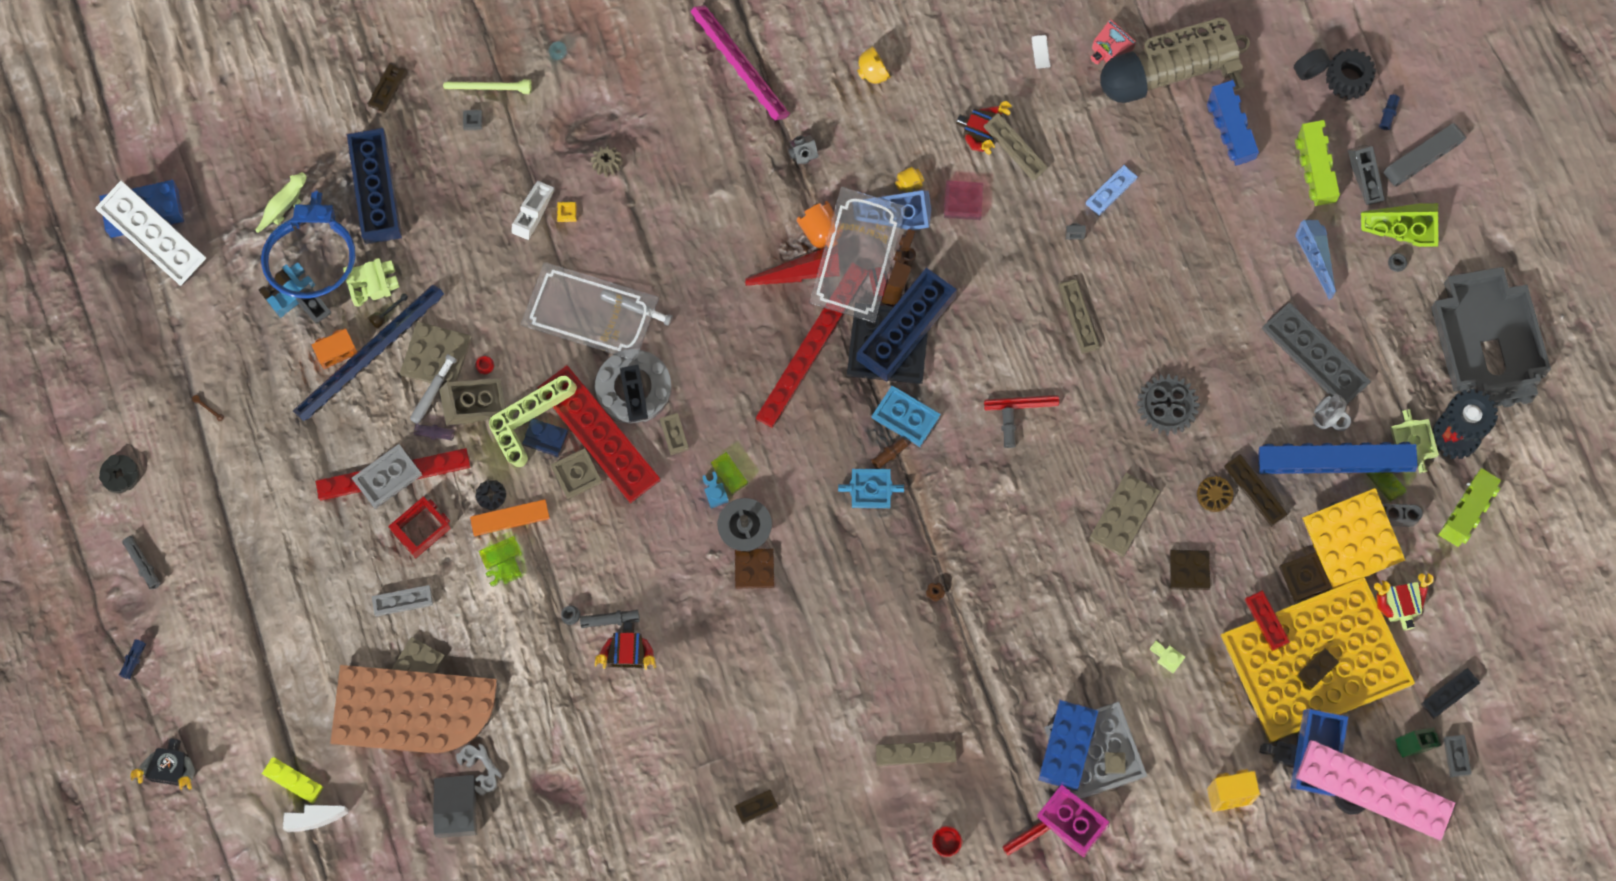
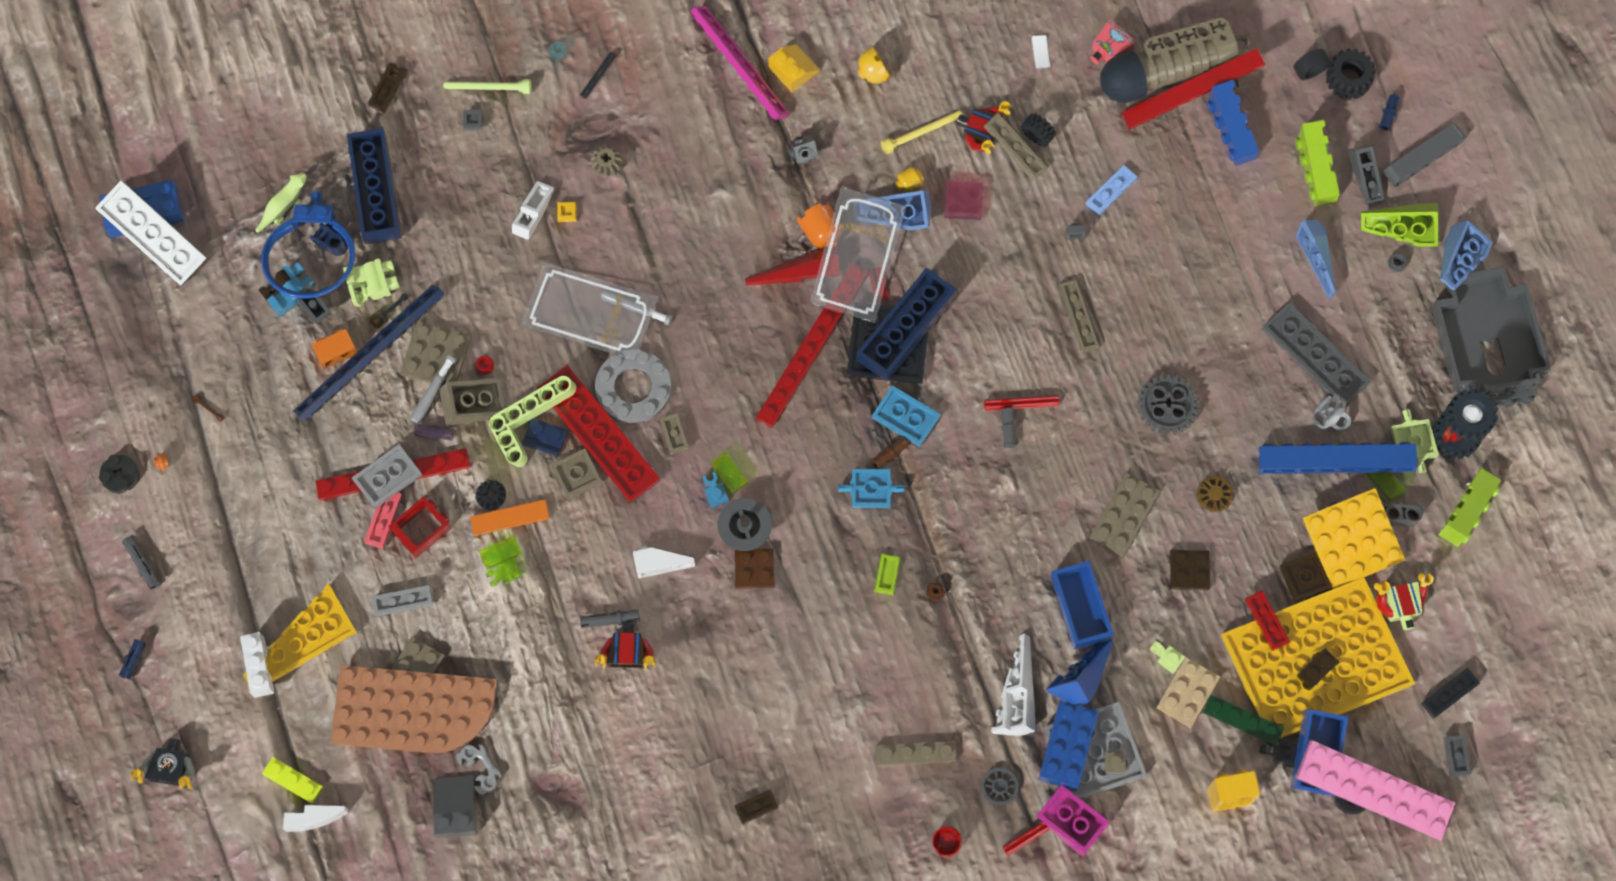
(161, 461): none -> orange plate
(255, 663): none -> white arch
(309, 635): none -> yellow wing
(326, 238): none -> dark blue piece
(382, 518): none -> coral plate
(567, 611): dark grey plate -> none
(598, 74): none -> black bar
(634, 393): black slope -> none
(656, 561): none -> white slope
(792, 66): none -> yellow slope
(887, 574): none -> lime tile
(889, 145): none -> light yellow piece
(901, 270): reddish brown plate -> none
(999, 786): none -> dark grey wheel
(1017, 709): none -> white wedge
(1038, 130): none -> black tyre
(1081, 605): none -> blue piece
(1083, 676): none -> blue wedge
(1188, 692): none -> tan plate
(1192, 89): none -> red tile
(1243, 720): none -> dark green plate
(1255, 490): dark brown plate -> none
(1417, 742): dark green slope -> none
(1462, 253): none -> medium blue wedge

